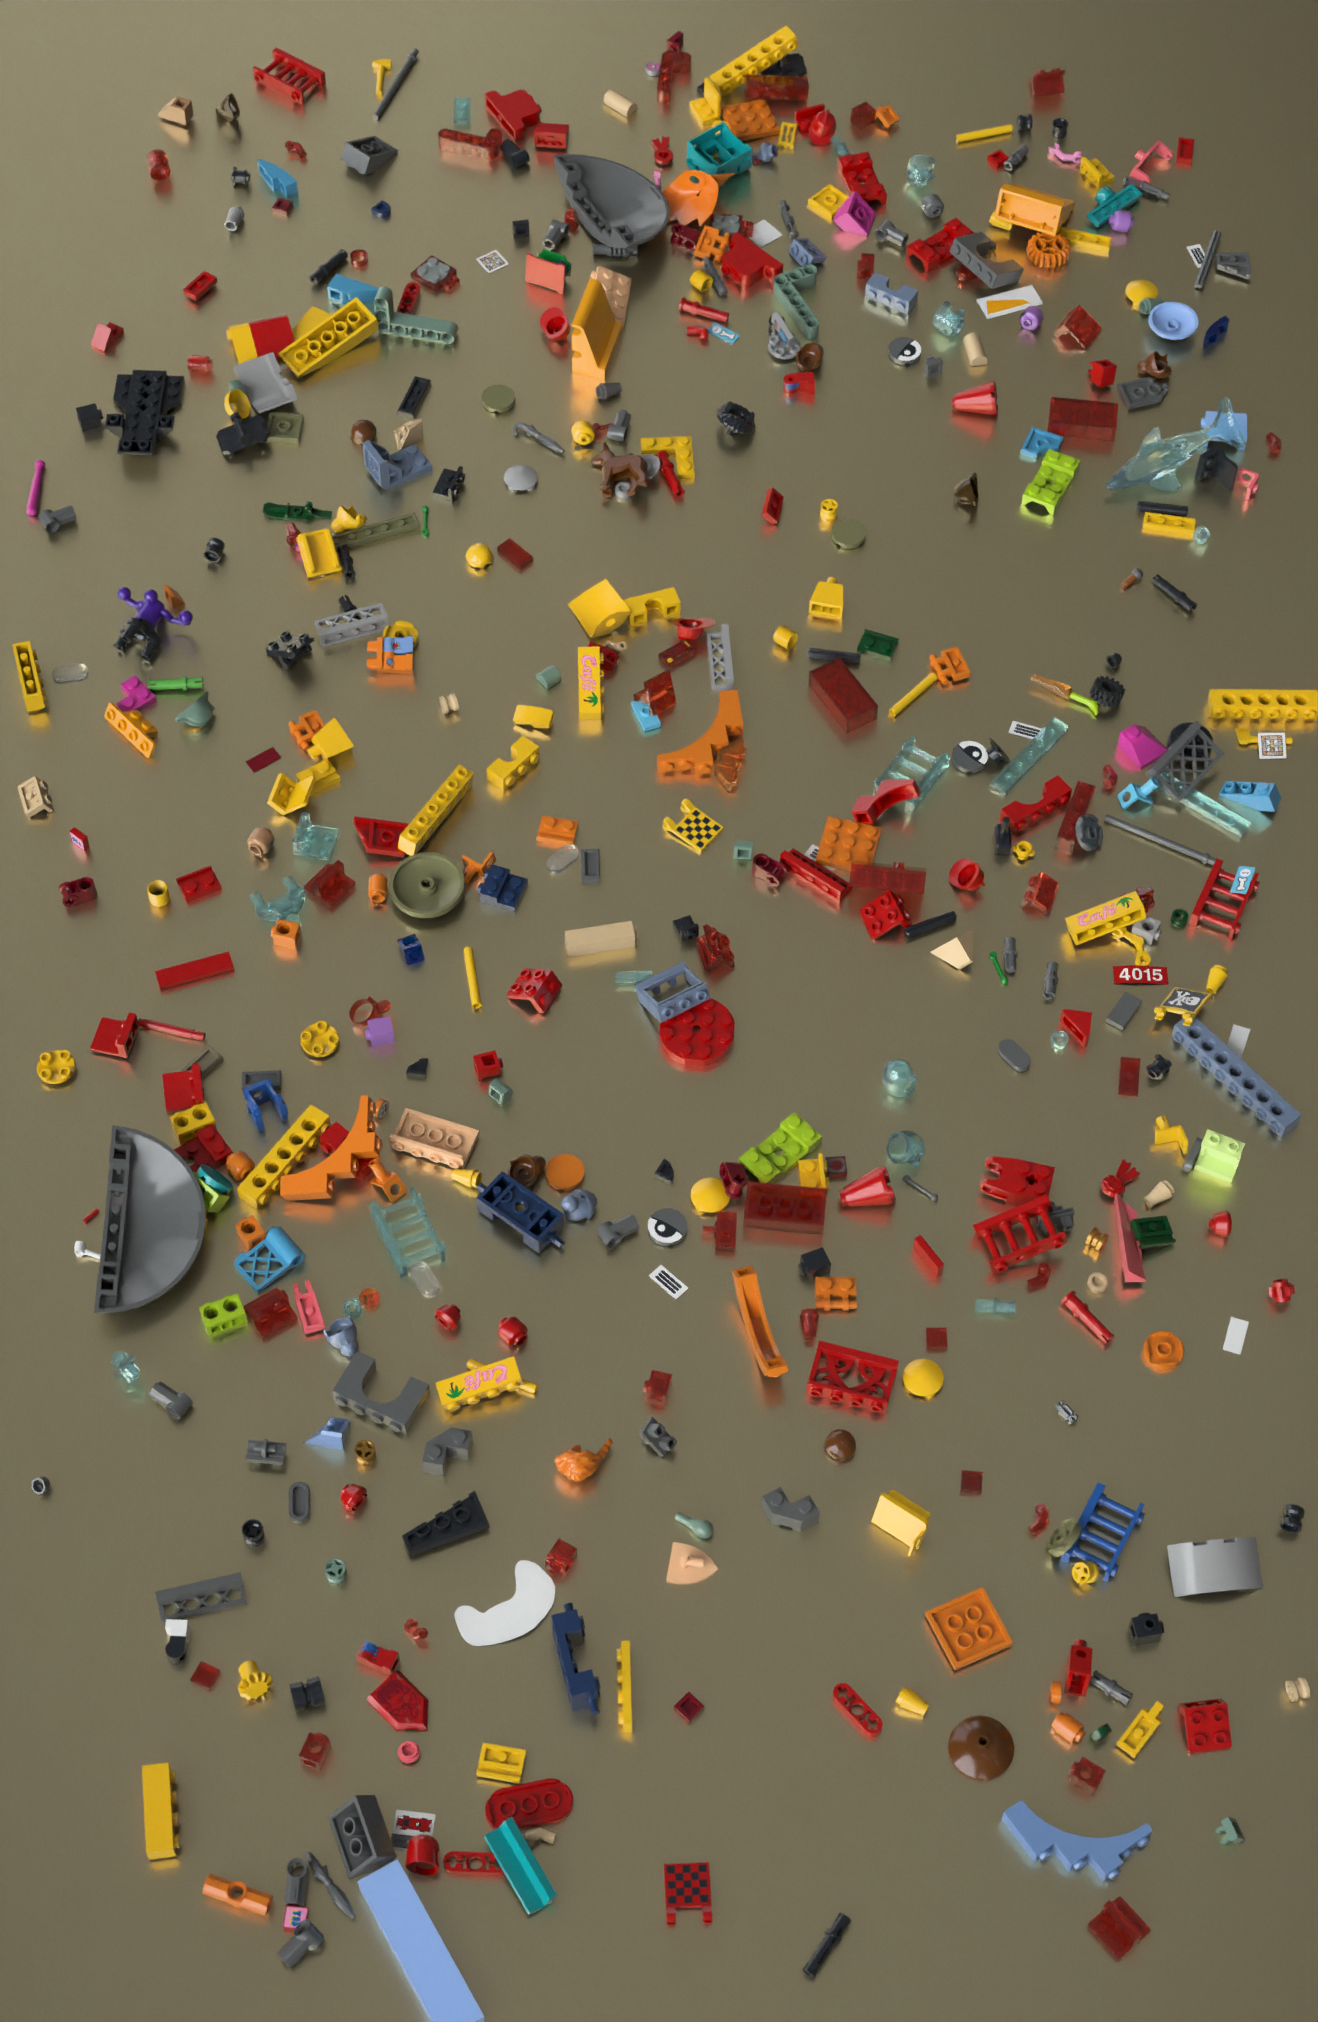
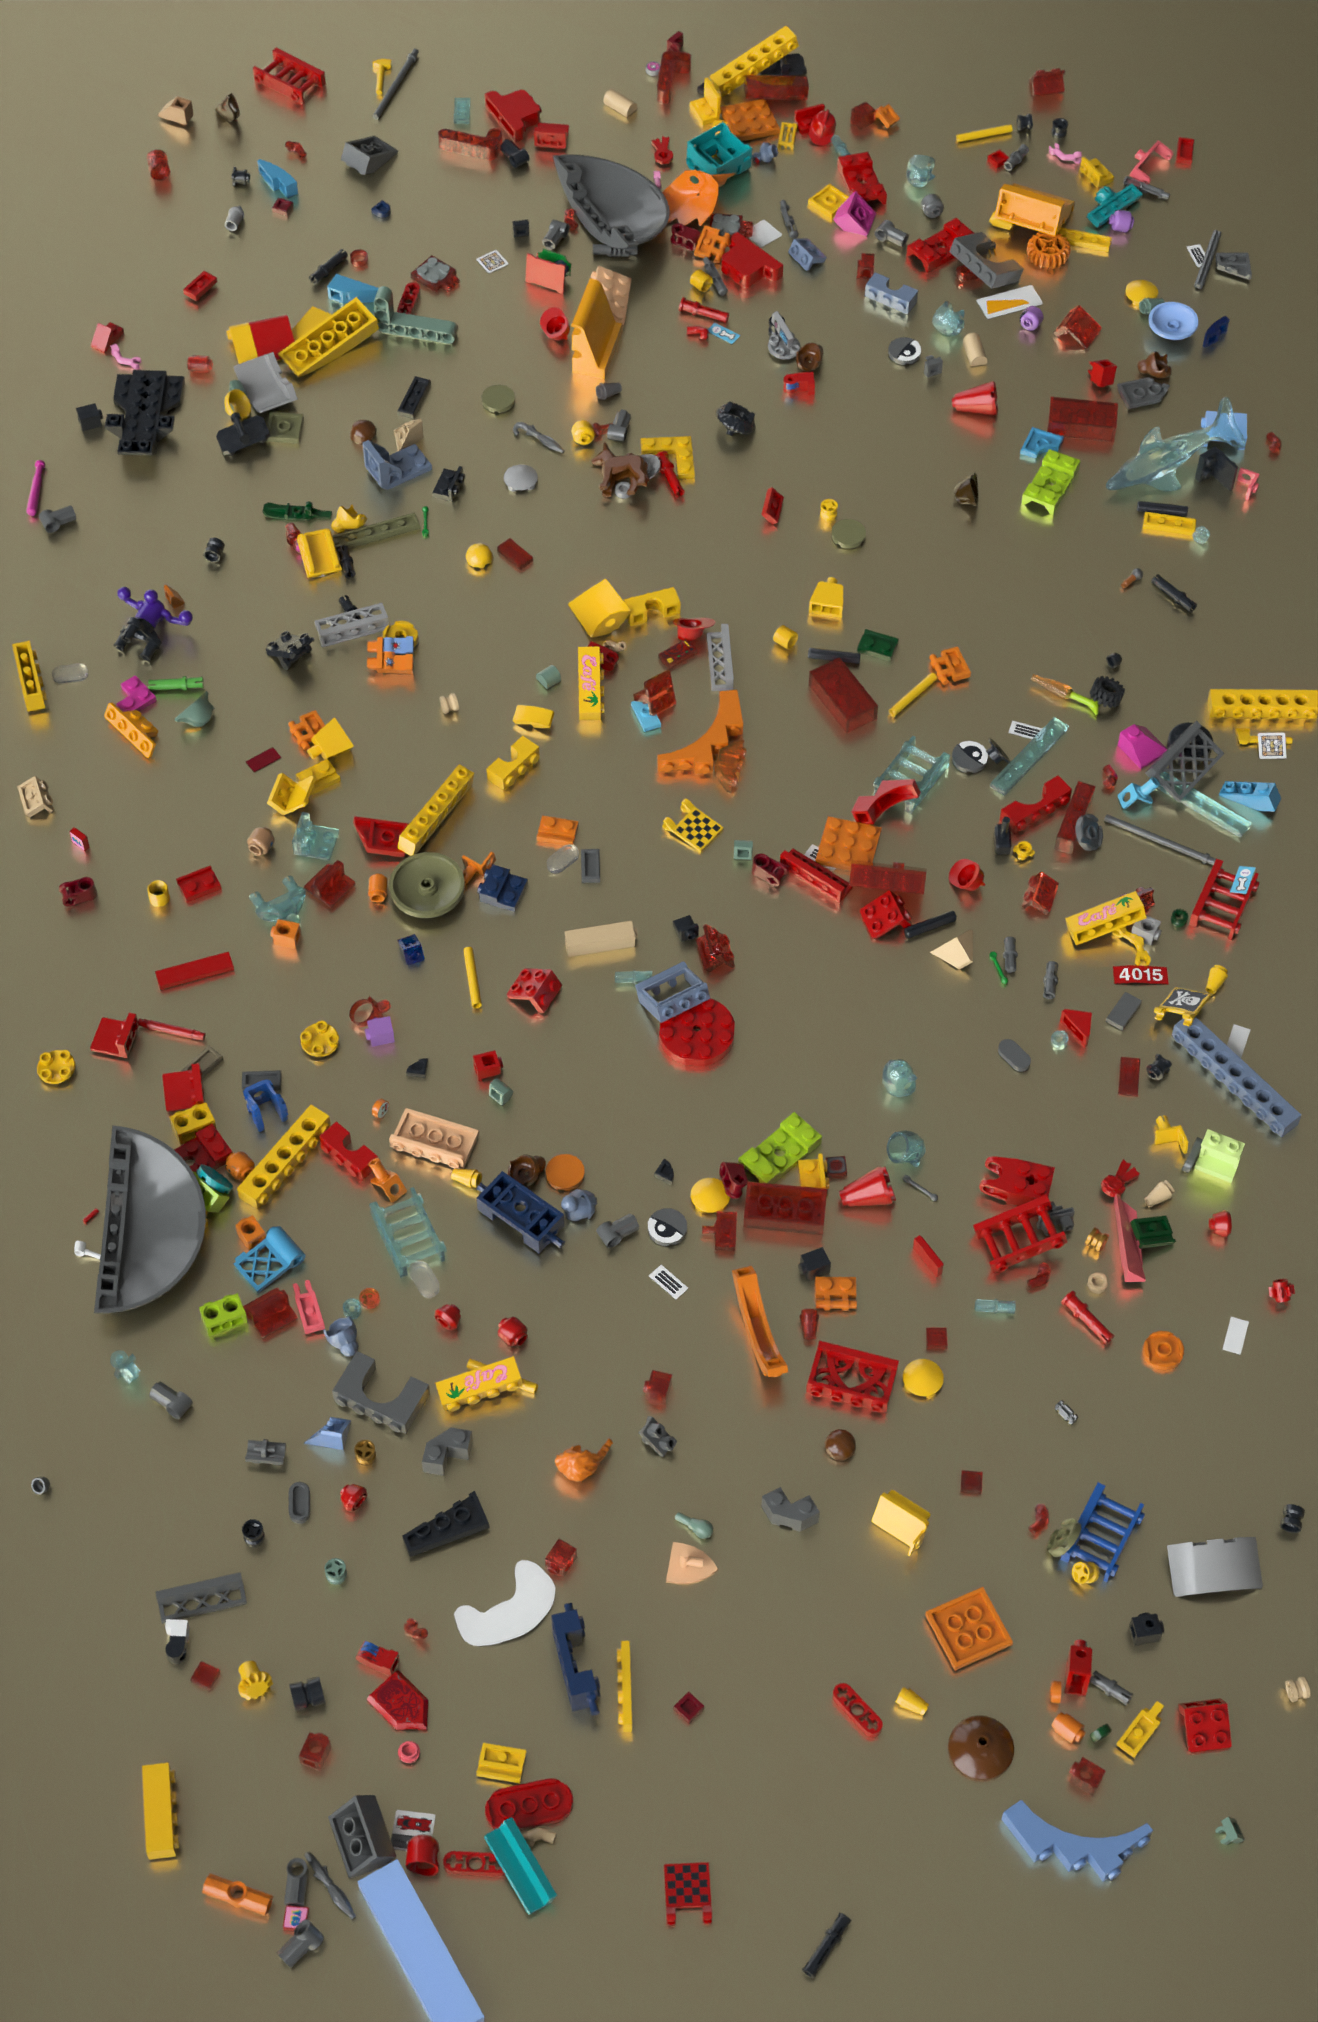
(127, 361): none -> bright pink arm
(343, 1163): orange arch -> none
(786, 291): sand green beam -> none
(1119, 1927): clear red bracket -> none

